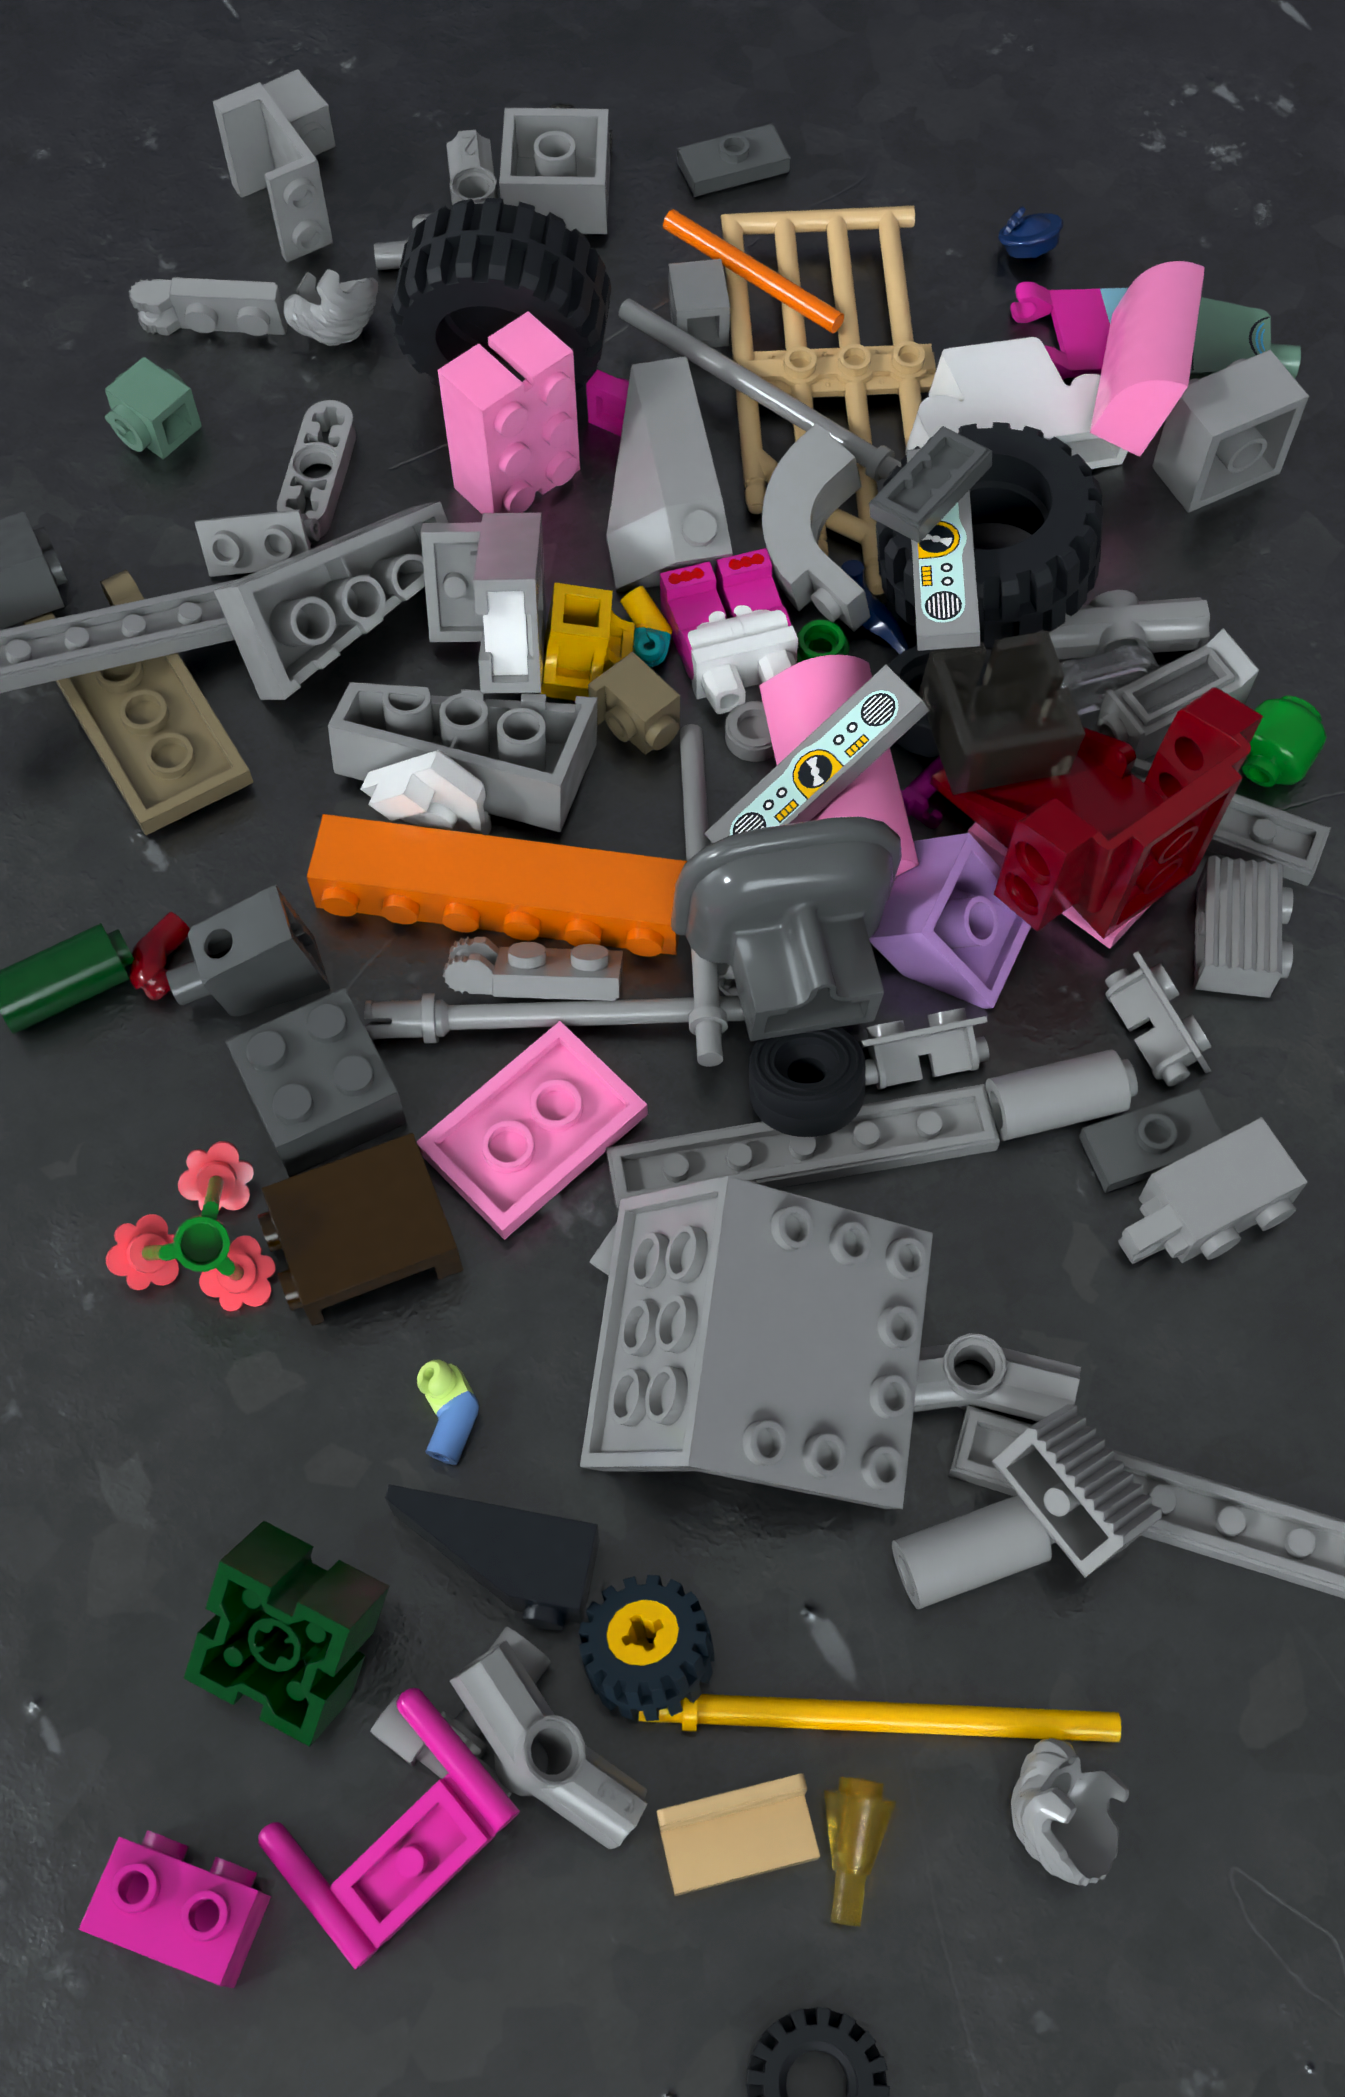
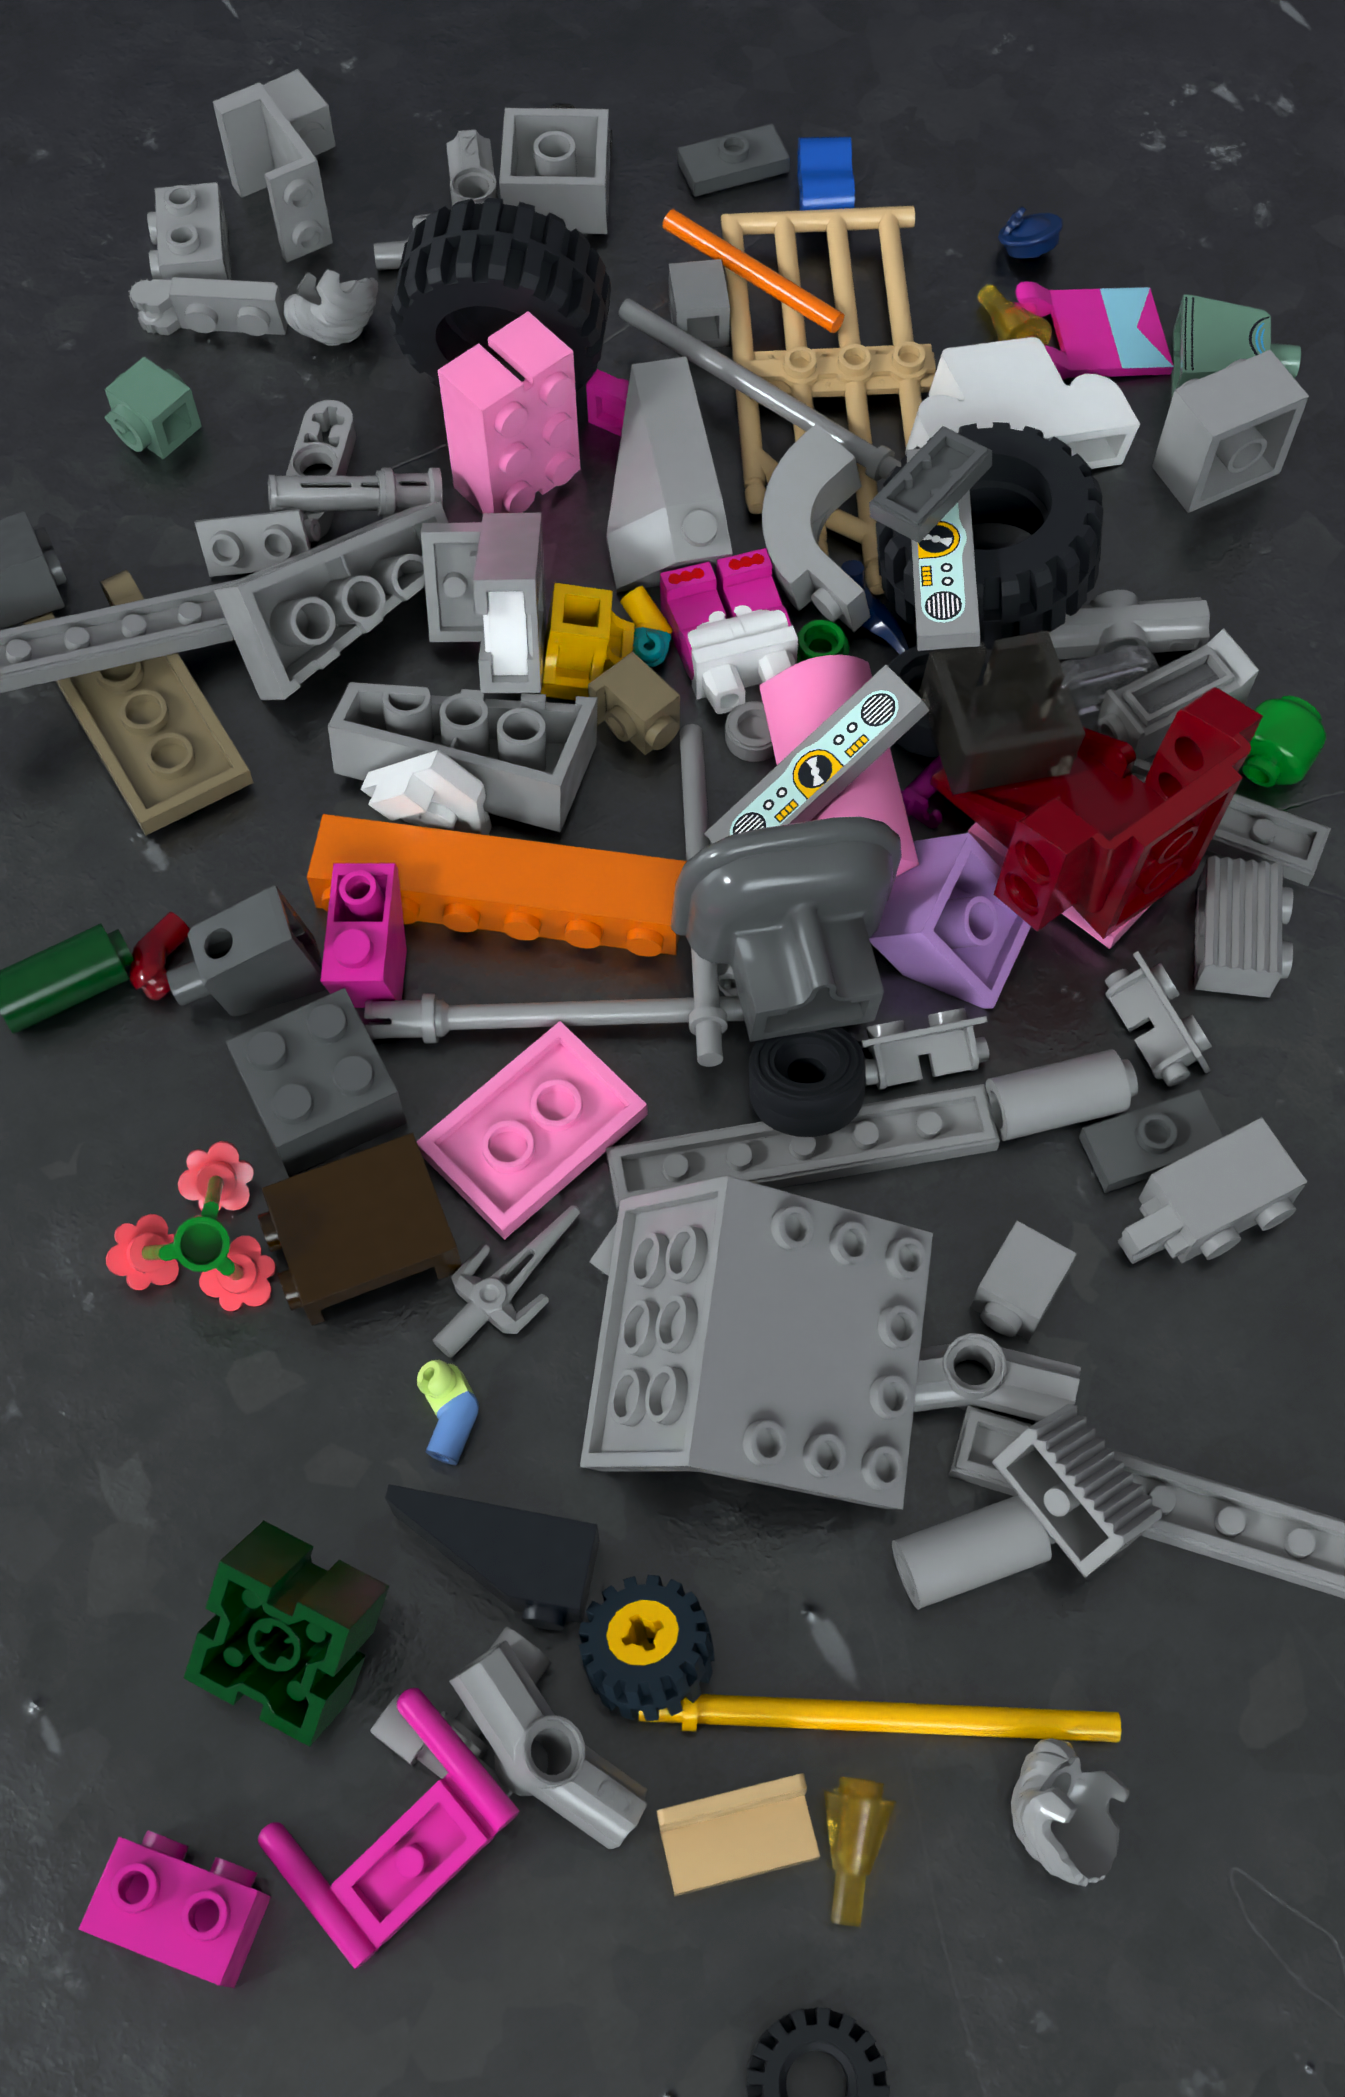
(189, 233): none -> light grey brick
(365, 933): none -> dark pink slope
(383, 493): none -> light grey pin
(491, 1297): none -> light grey piece
(534, 971): light grey hinge -> none
(825, 173): none -> blue axle
(1011, 319): none -> clear yellow cone
(1022, 1282): none -> light grey brick
(1148, 354): bright pink brick -> none

